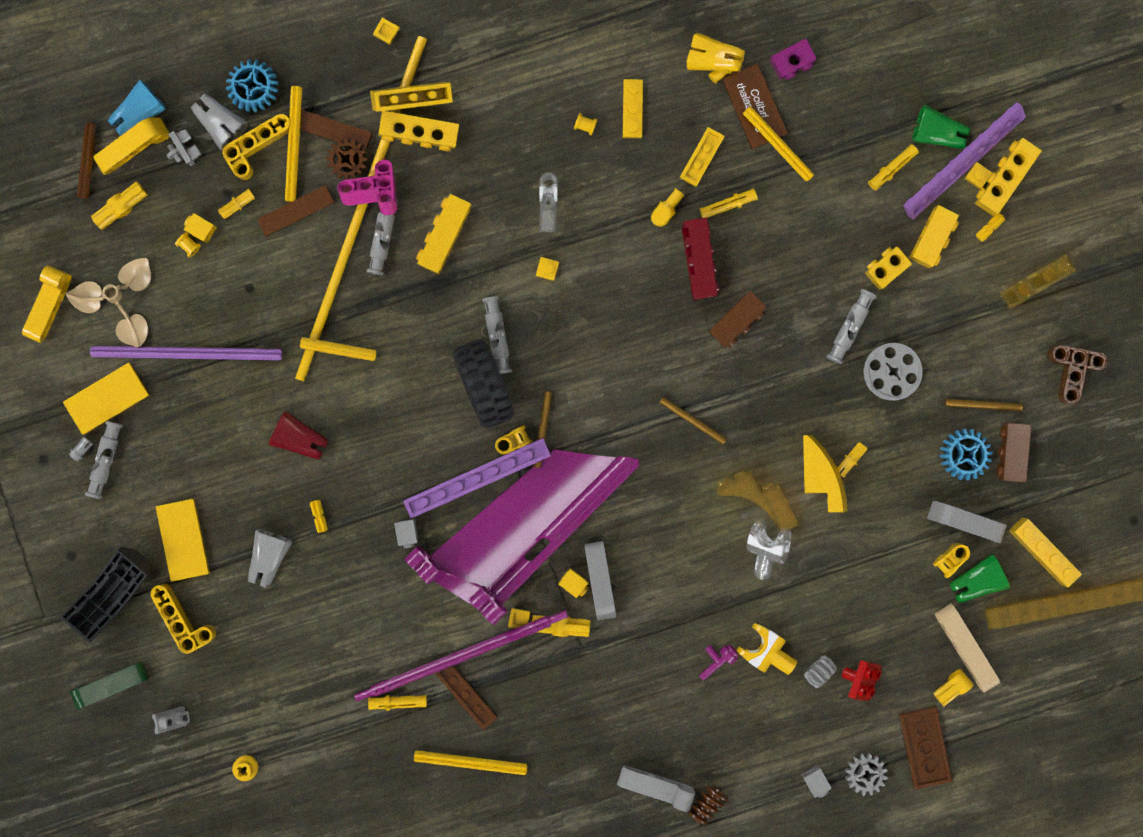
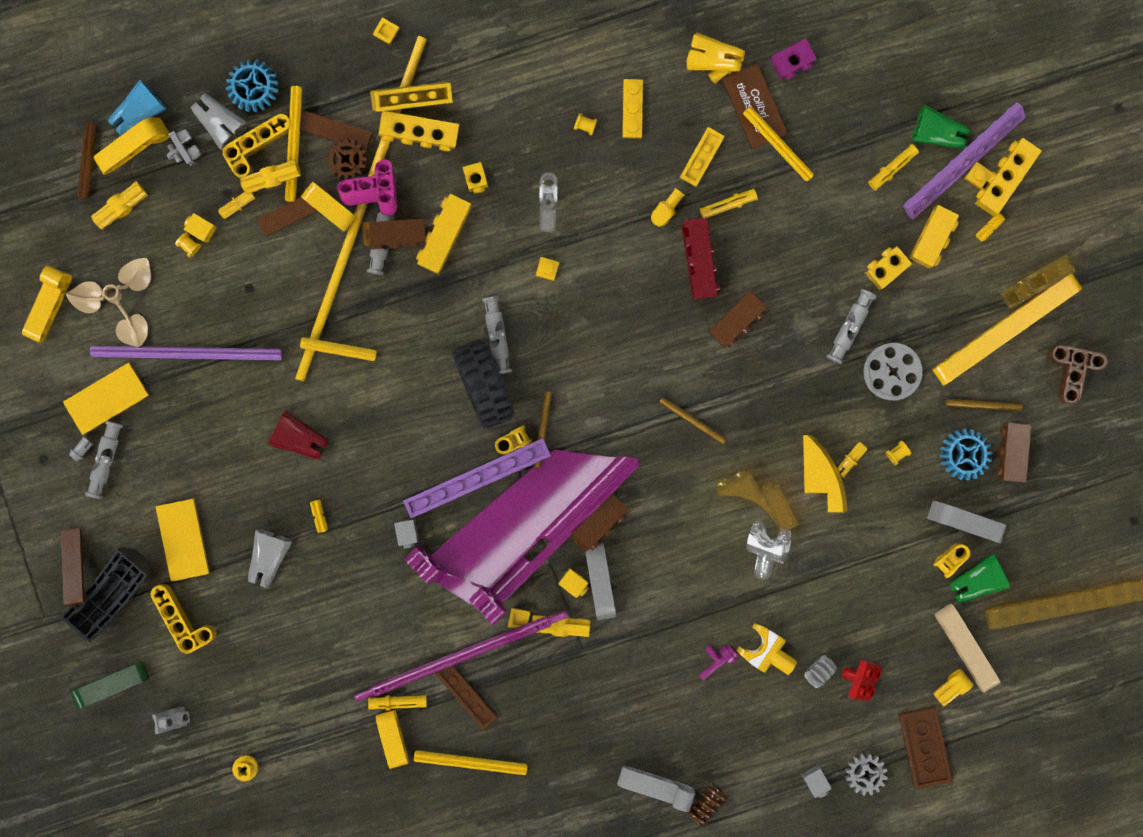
(72, 567): none -> reddish brown tile
(270, 176): none -> yellow piece
(328, 206): none -> yellow beam
(392, 739): none -> yellow beam
(394, 233): none -> reddish brown brick
(471, 170): none -> yellow brick
(599, 523): none -> reddish brown brick
(898, 453): none -> yellow bush
(1006, 329): none -> yellow beam
(1045, 552): yellow brick -> none

